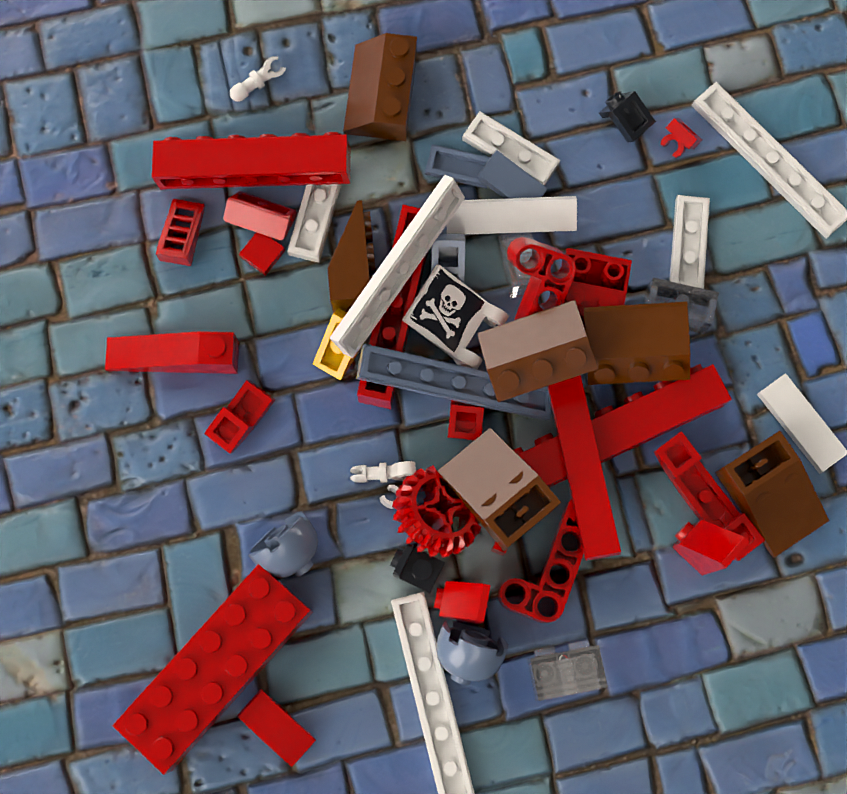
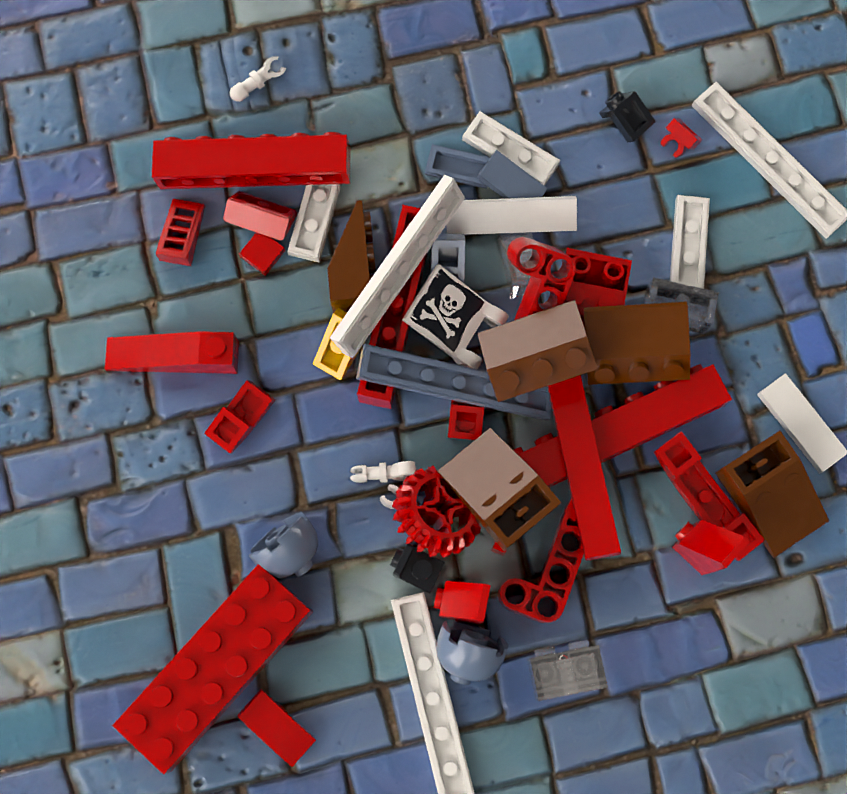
(381, 87): reddish brown slope -> none

